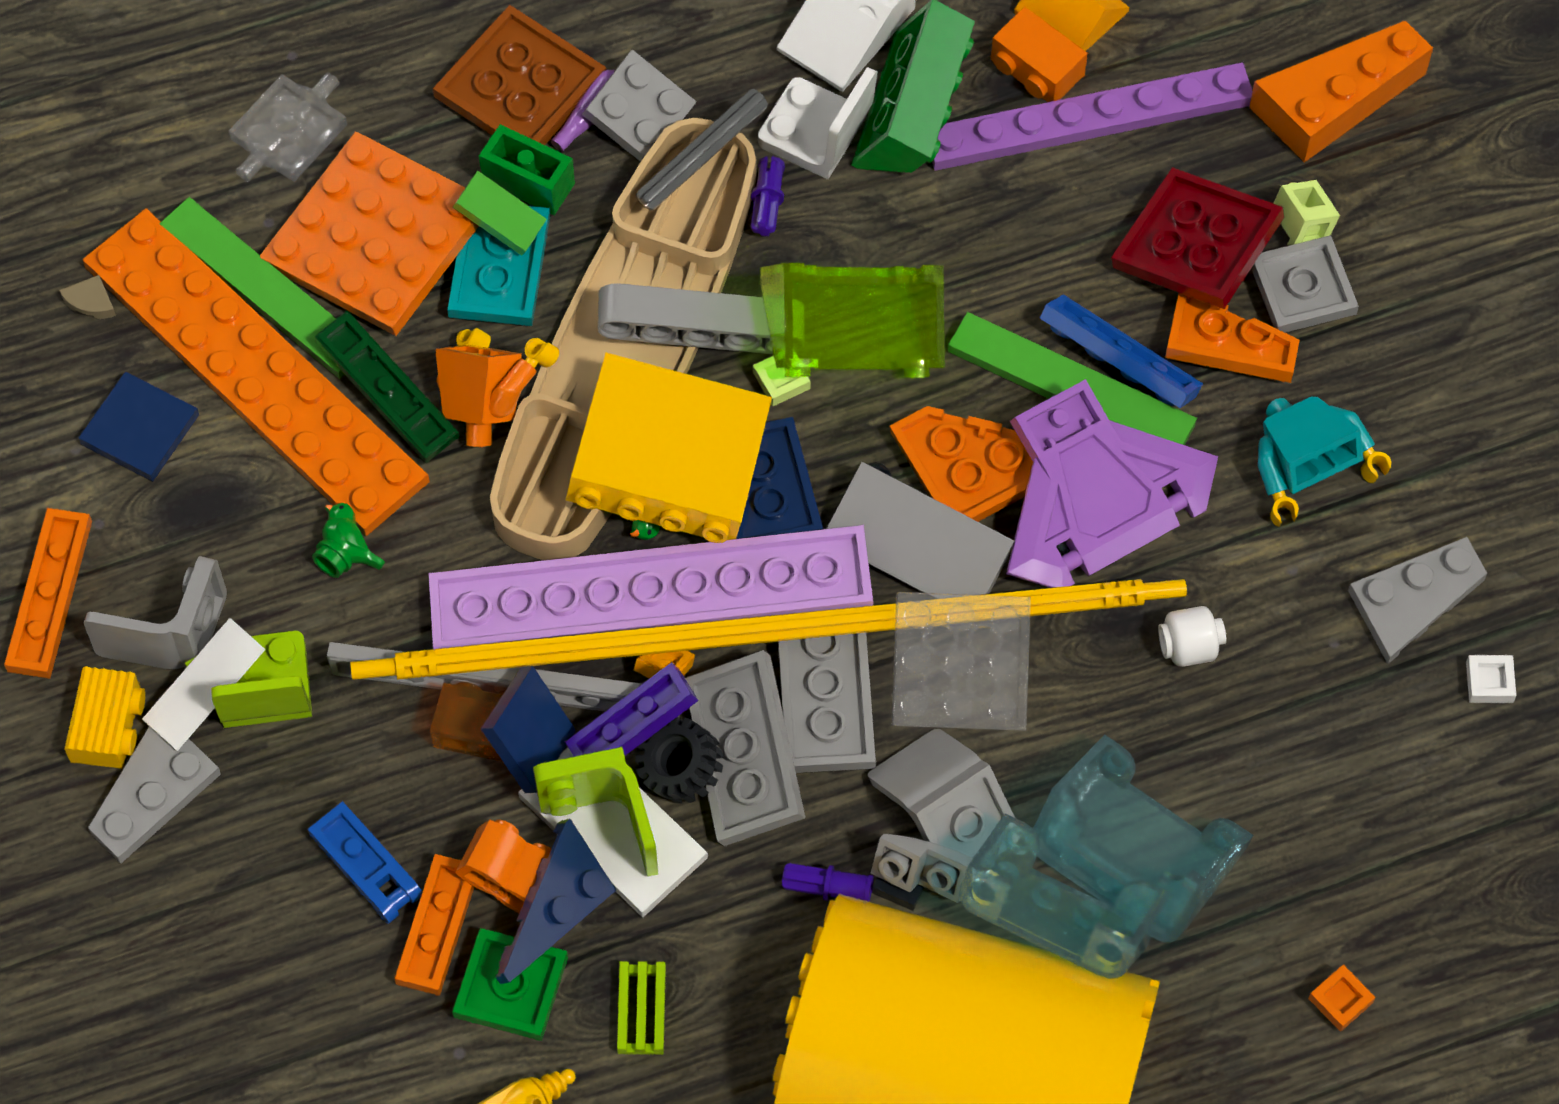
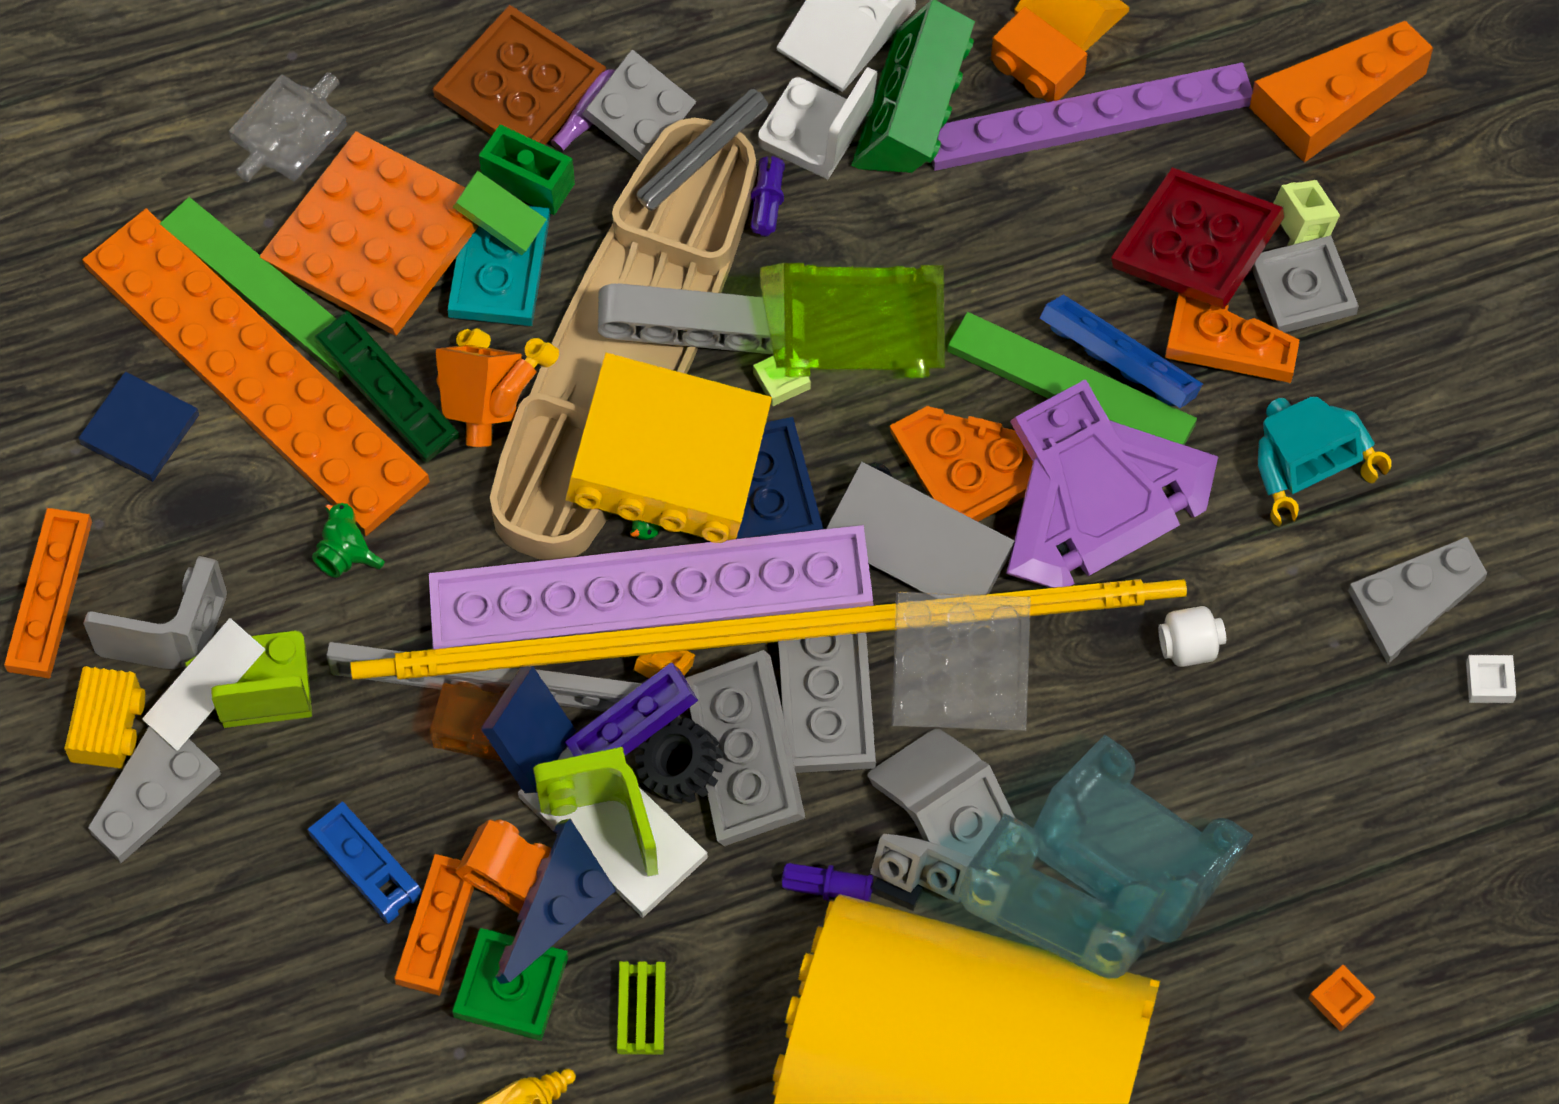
(89, 298): dark tan tile -> none

